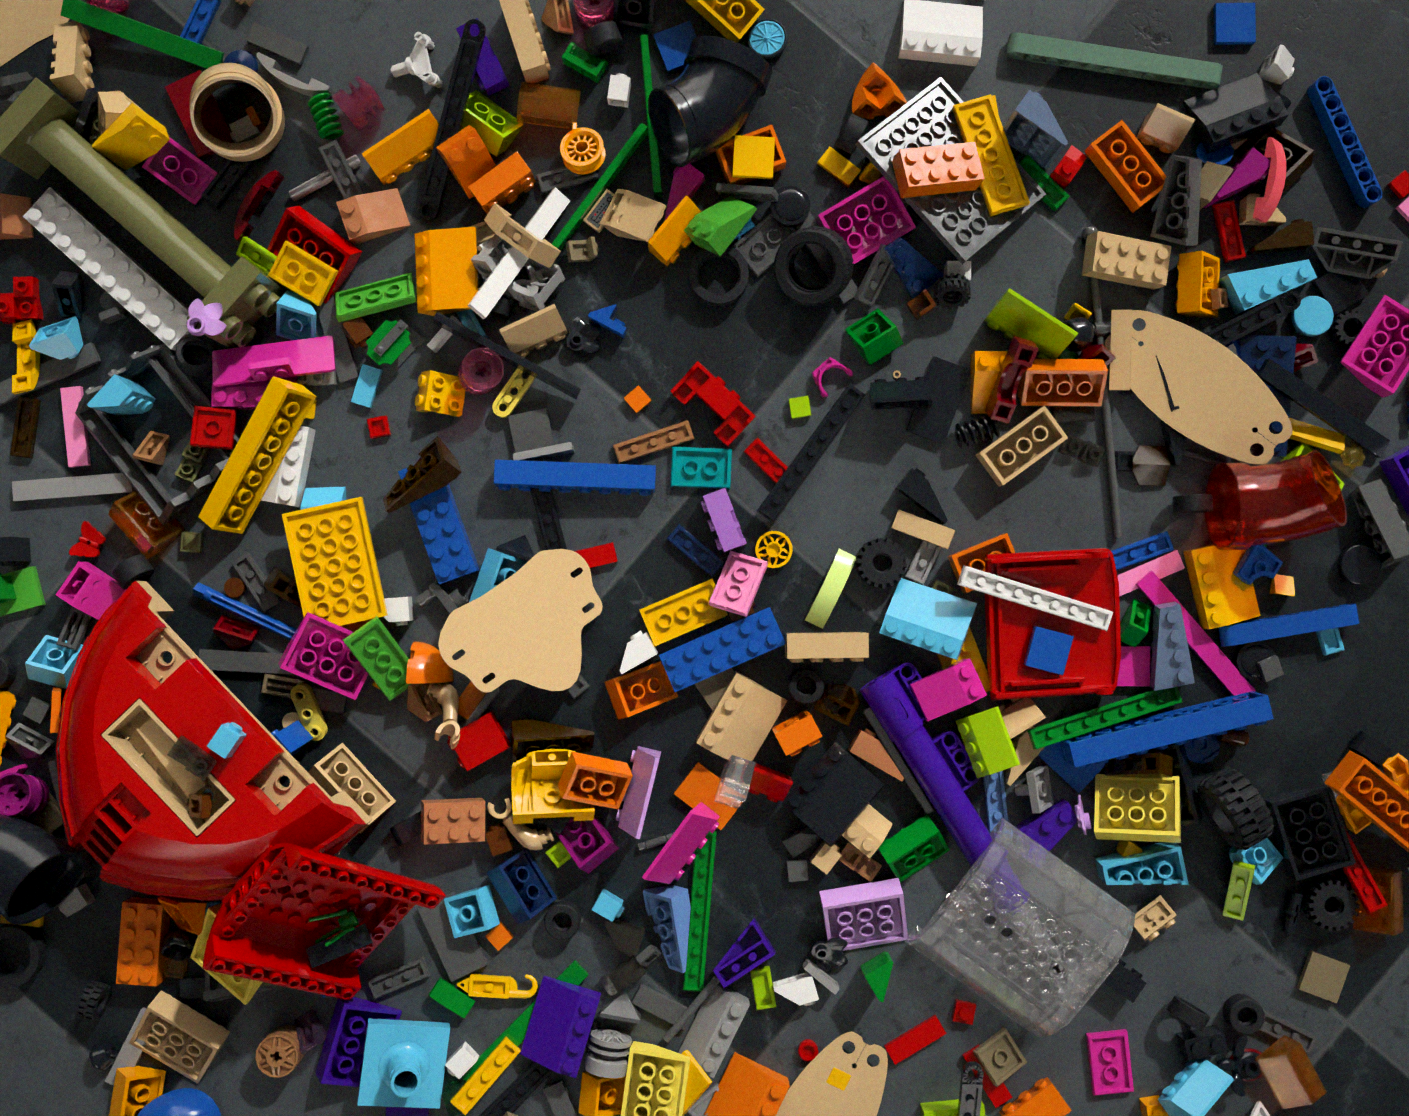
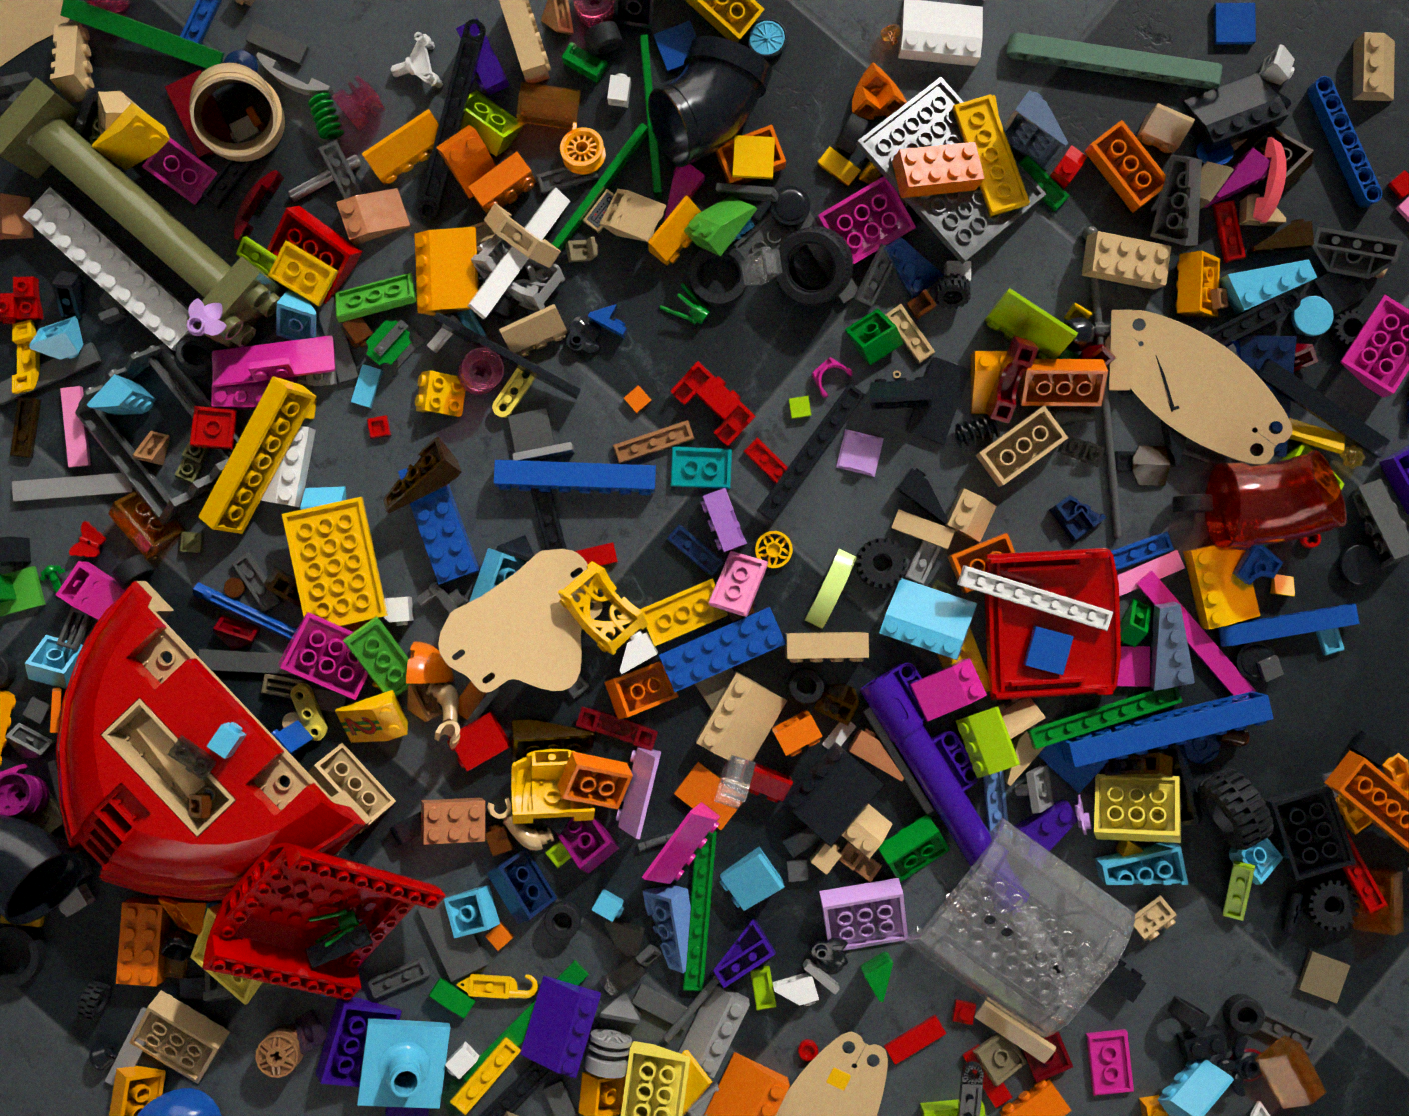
(51, 570): none -> green piece
(374, 719): none -> yellow slope
(602, 582): none -> yellow fence
(617, 728): none -> dark red slope
(698, 312): none -> green plant
(751, 879): none -> medium azure slope
(761, 266): none -> clear brick
(839, 734): none -> white sticker
(859, 452): none -> lavender piece
(891, 33): none -> clear orange tile
(910, 334): none -> tan tile
(970, 515): none -> tan slope
(1015, 1032): none -> tan tile
(1055, 1064): none -> dark red plate
(1075, 517): none -> dark blue slope
(1317, 539): none -> red bush
(1373, 67): none -> tan slope

